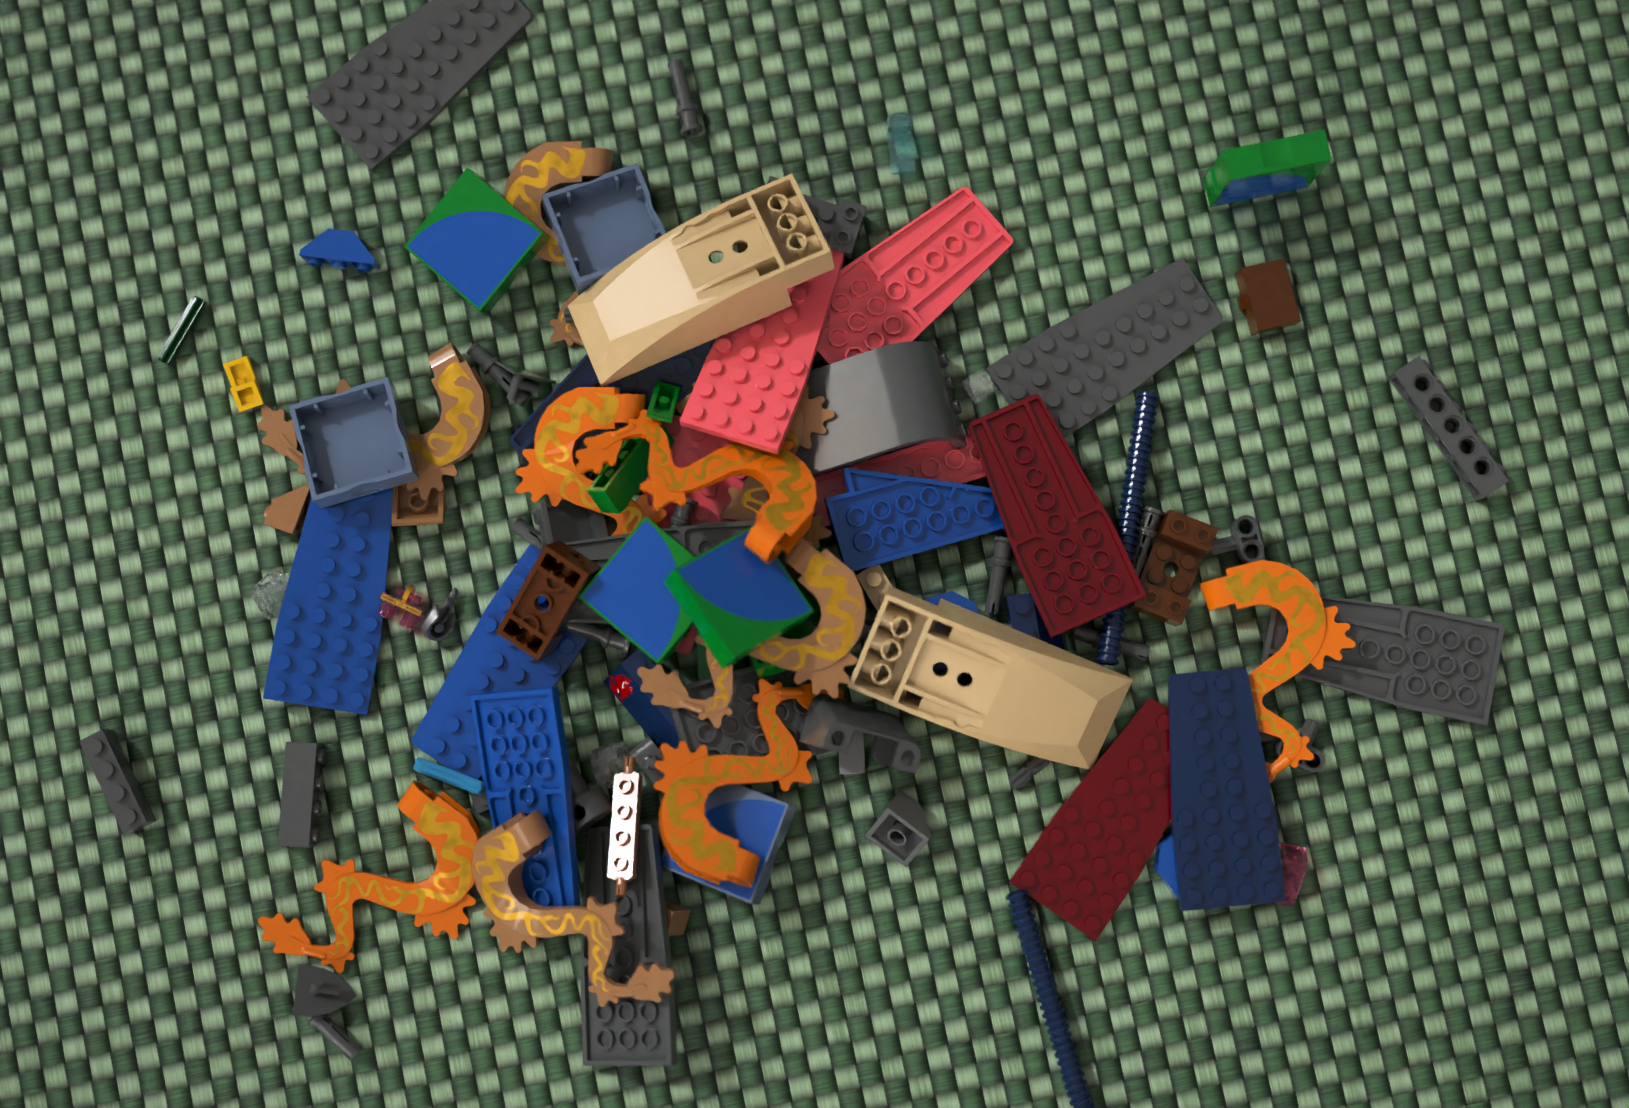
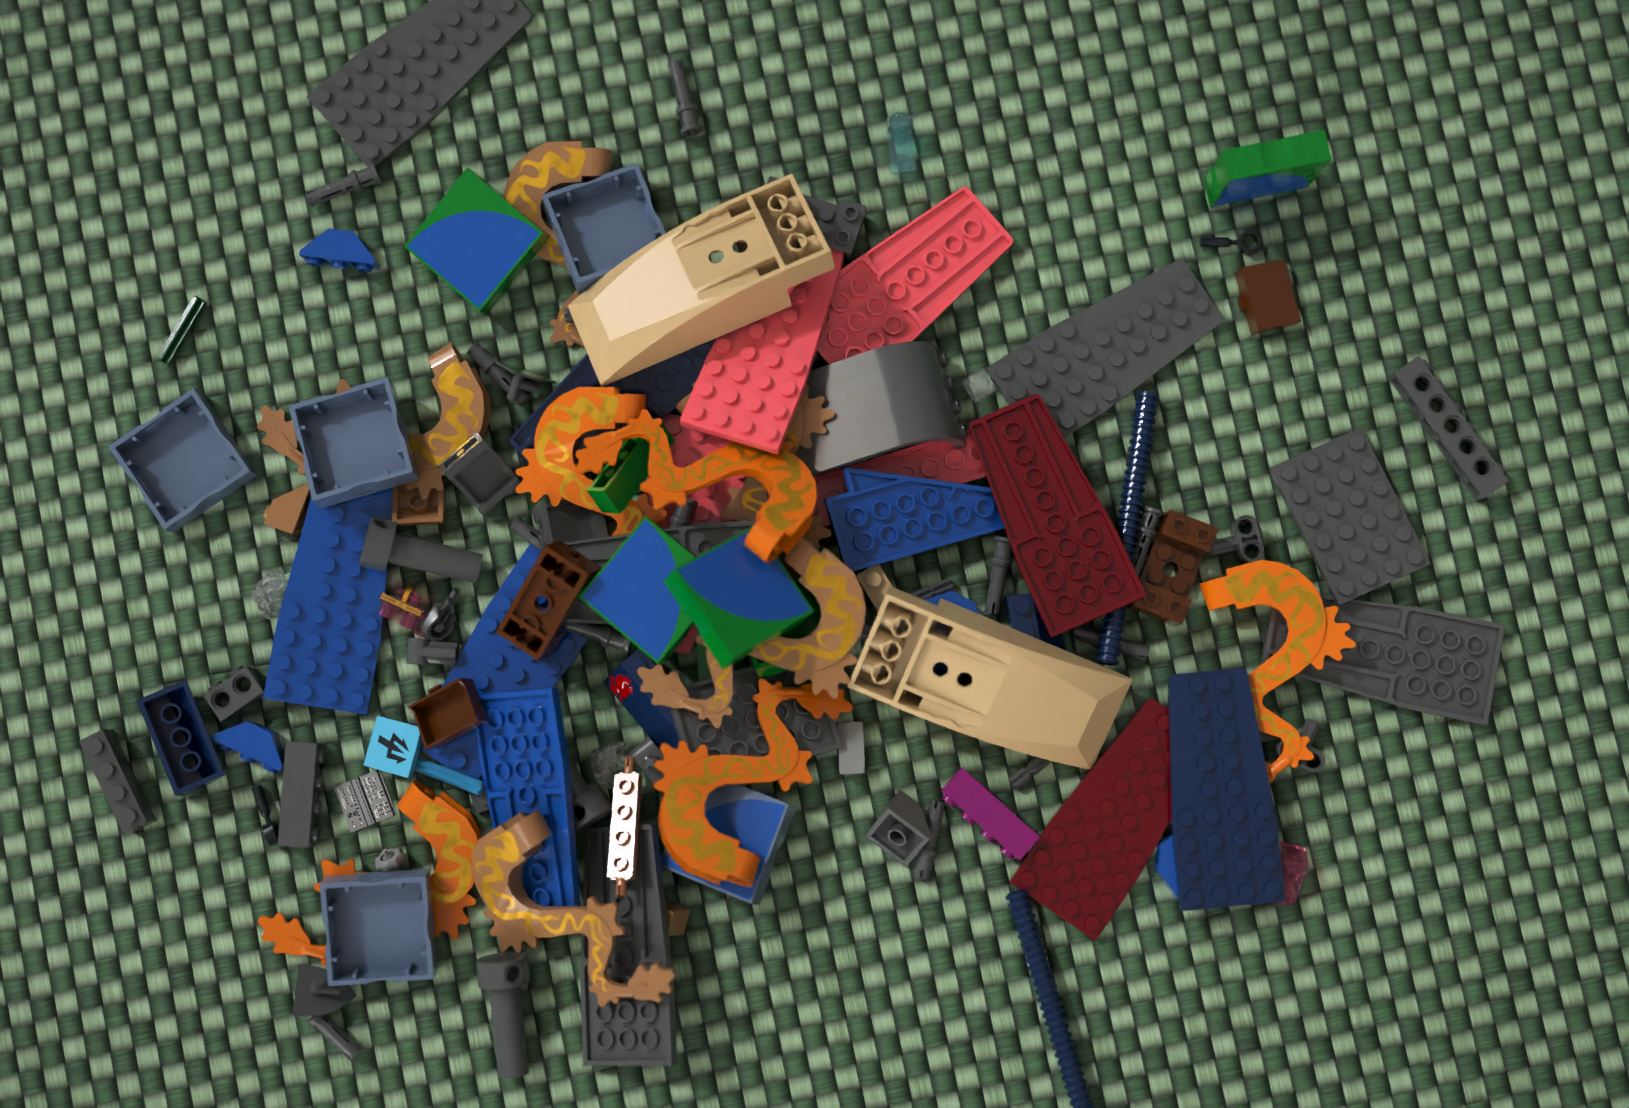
(181, 738): none -> dark blue slope
(183, 460): none -> sand blue tile
(239, 699): none -> dark grey brick
(244, 383): yellow slope -> none
(253, 743): none -> blue slope
(270, 829): none -> black piece
(355, 181): none -> dark grey pin
(365, 800): none -> light grey sticker
(379, 927): none -> sand blue tile
(386, 546): none -> dark grey piece
(389, 860): none -> light grey piece
(394, 747): none -> medium azure tile
(426, 651): none -> dark grey piece
(448, 712): none -> reddish brown container
(480, 474): none -> dark grey panel
(503, 977): none -> dark grey piece
(663, 402): green slope -> none
(891, 743): dark grey windscreen -> none
(927, 853): none -> dark grey pin
(936, 589): none -> dark grey piece
(990, 814): none -> magenta brick
(1226, 242): none -> black piece
(1349, 516): none -> dark grey plate

